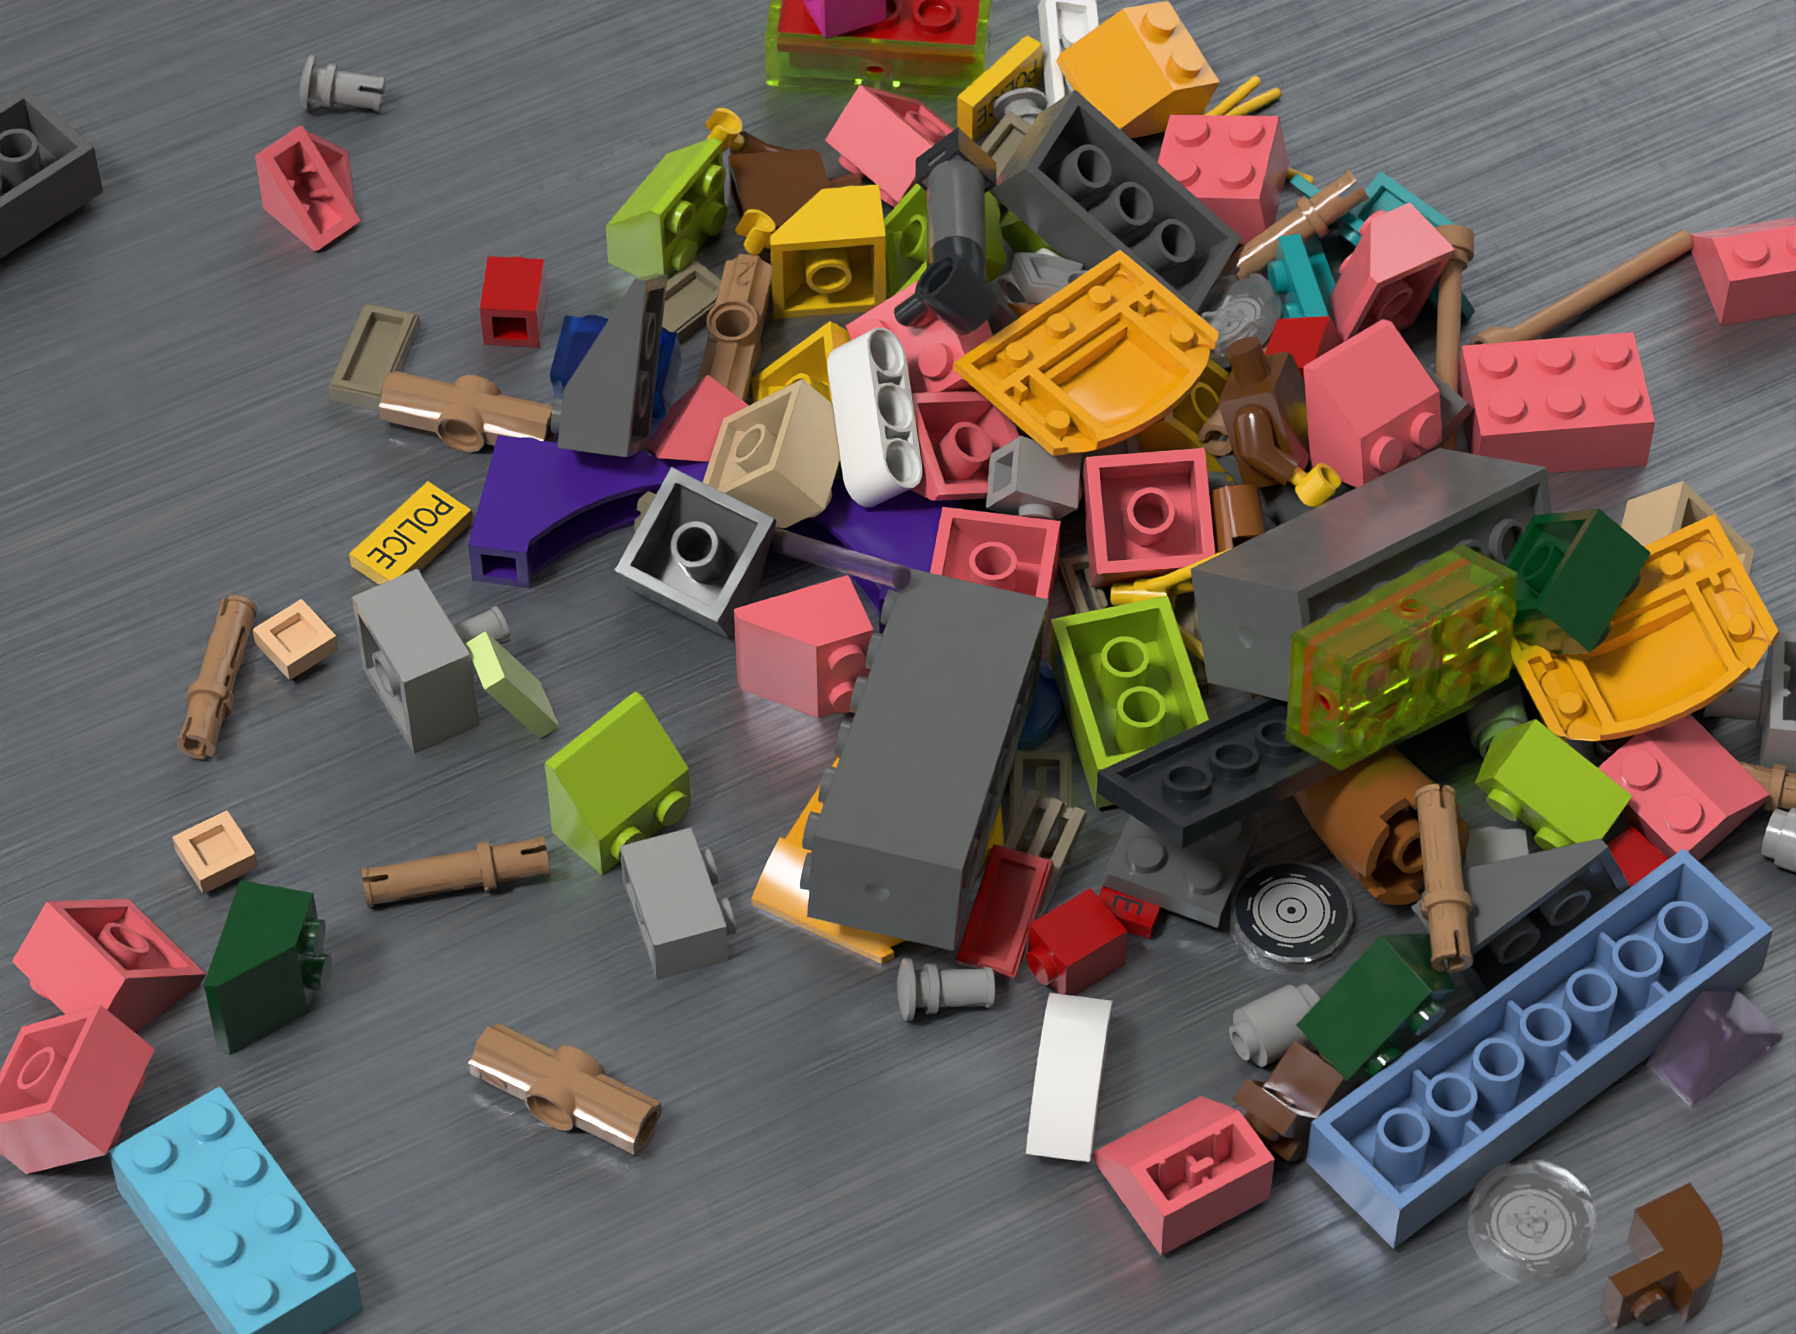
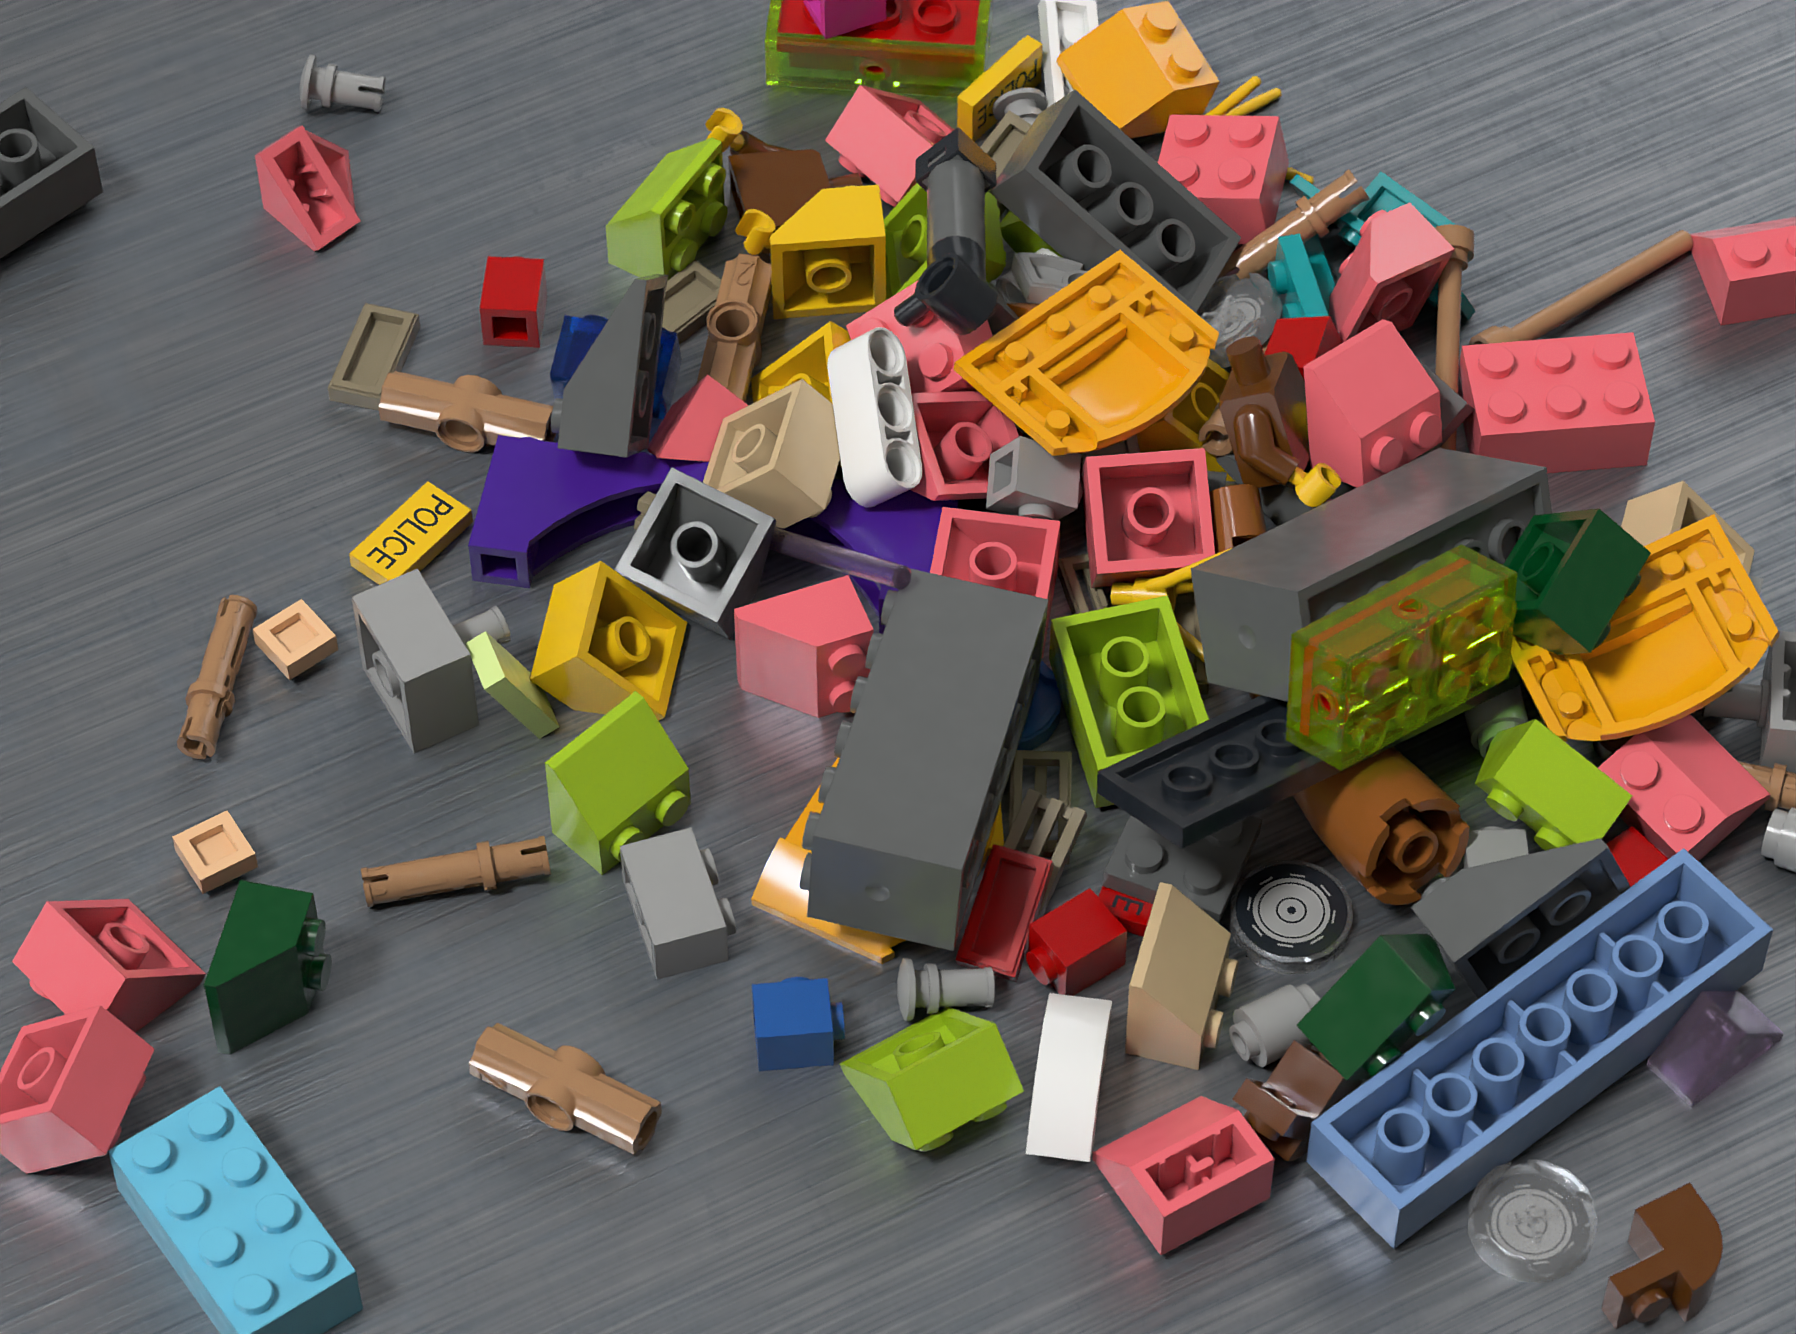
(606, 643): none -> yellow slope
(795, 1023): none -> blue brick
(935, 1078): none -> lime slope
(1178, 982): none -> tan slope
(1445, 900): medium nougat pin -> none

